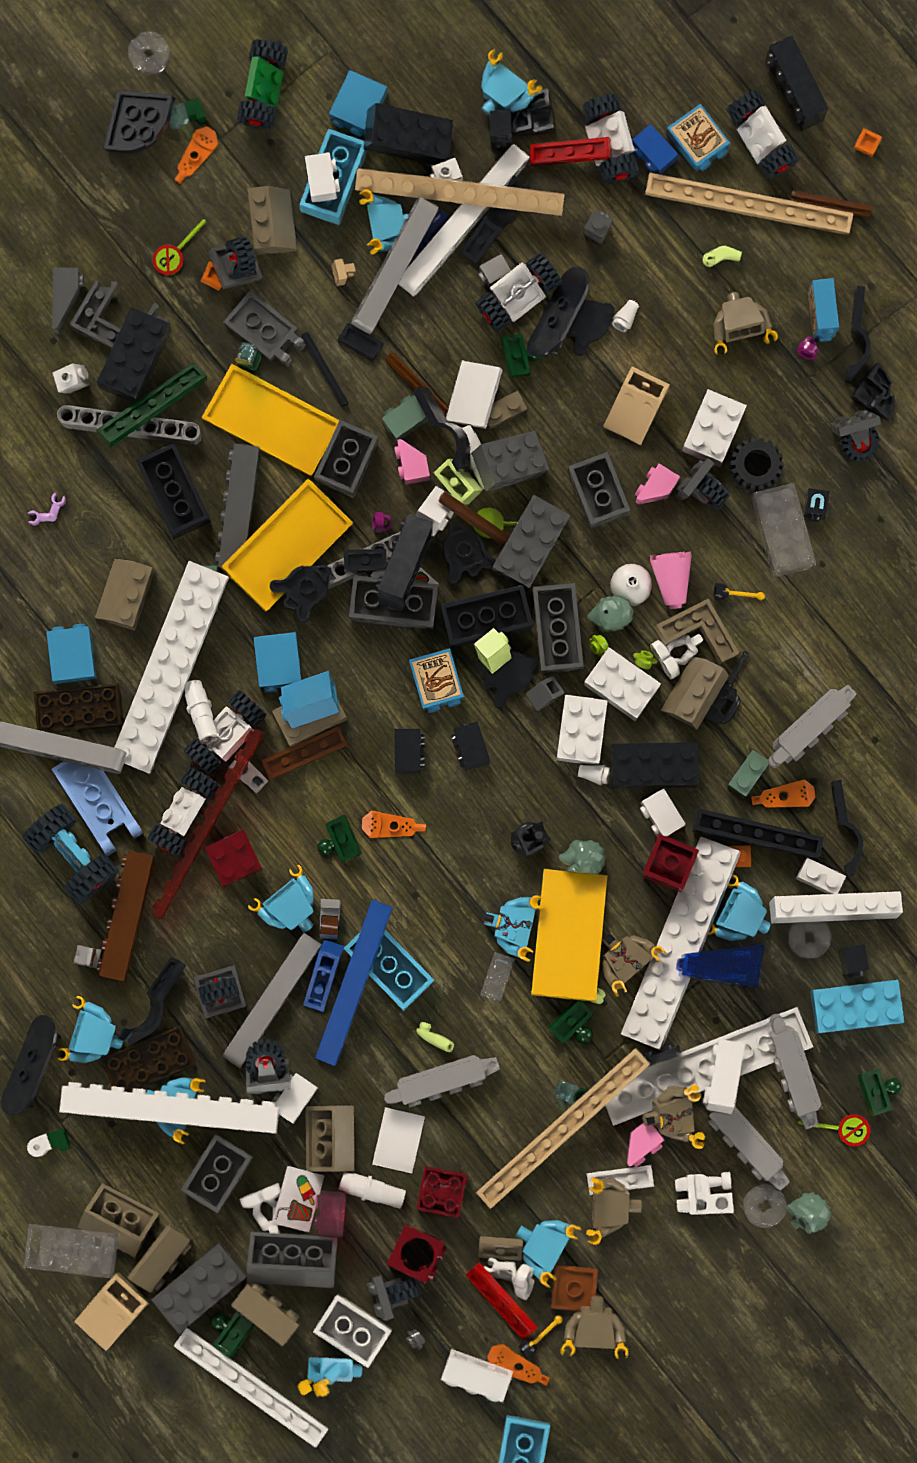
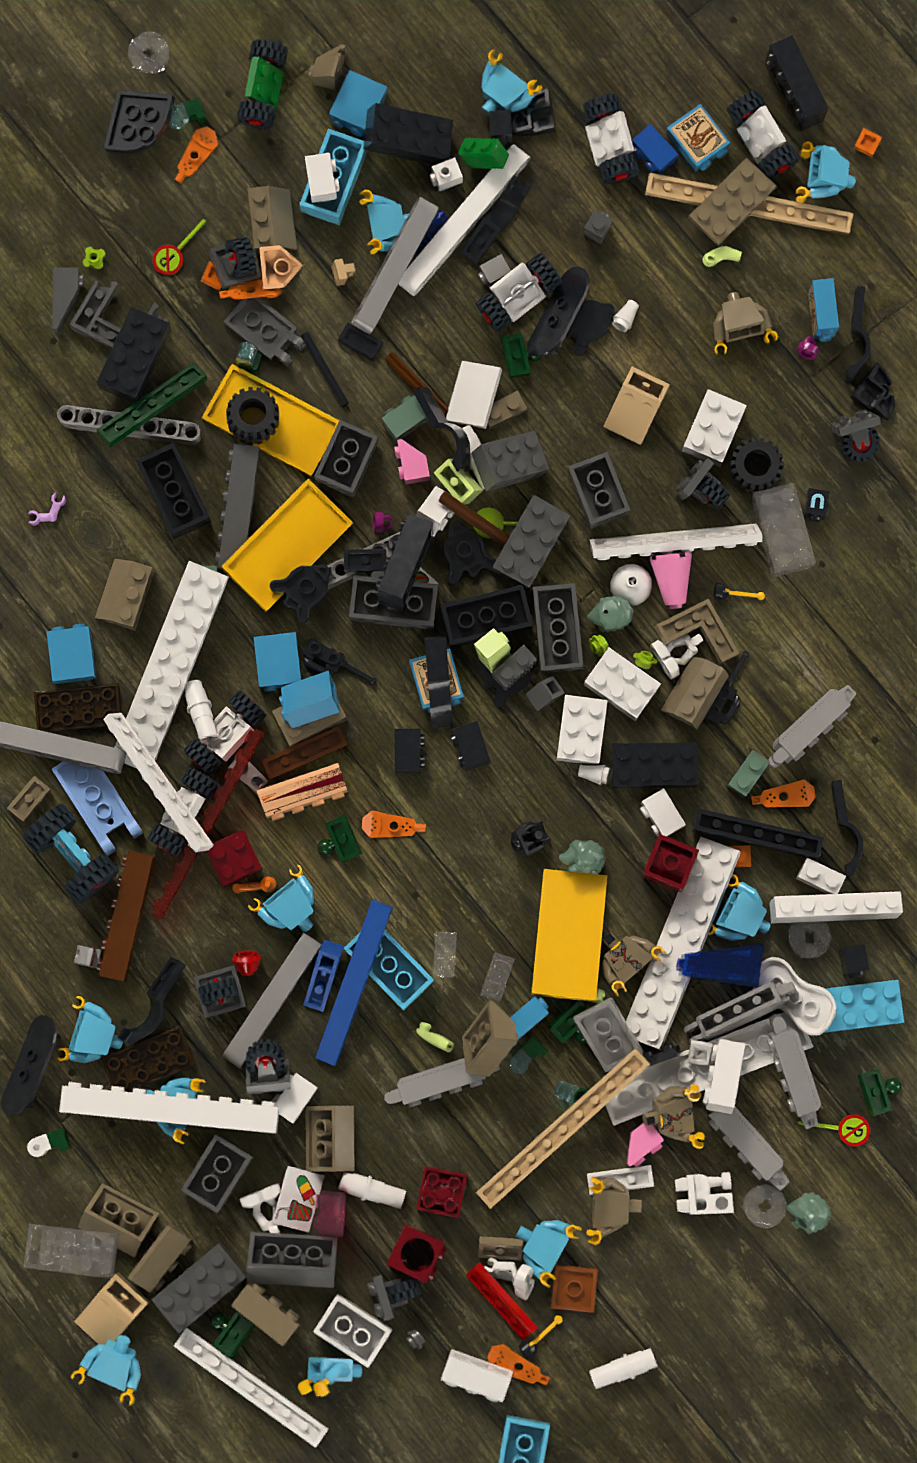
(29, 798): none -> dark tan plate
(71, 378): white brick -> none
(98, 262): none -> lime plate
(113, 1365): none -> medium azure torso
(158, 782): none -> white plate
(246, 962): none -> red cone
(249, 399): none -> black tyre
(255, 286): none -> orange piece
(267, 884): none -> orange piece
(277, 267): none -> light nougat slope
(302, 791): none -> light nougat slope
(328, 68): none -> dark tan slope
(329, 919): leg -> none
(333, 659): none -> black piece
(398, 1140): white sticker -> none
(438, 682): none -> black piece
(444, 954): none -> clear slope
(459, 191): tan plate -> none
(483, 153): none -> green brick
(488, 1040): none -> dark tan slope
(514, 667): none -> dark grey brick
(514, 924): medium azure torso -> none
(522, 1058): none -> leg
(529, 1015): none -> dark azure brick
(570, 151): red tile -> none
(595, 1328): dark tan torso -> none
(607, 1033): none -> light grey plate
(623, 1368): none -> white piece
(659, 485): bright pink slope -> none
(677, 540): none -> white plate
(700, 1052): none -> white tile
(732, 201): none -> dark tan plate
(741, 1010): none -> light grey hinge
(810, 1007): none -> white plate
(826, 174): none -> medium azure torso
(832, 203): reddish brown axle -> none

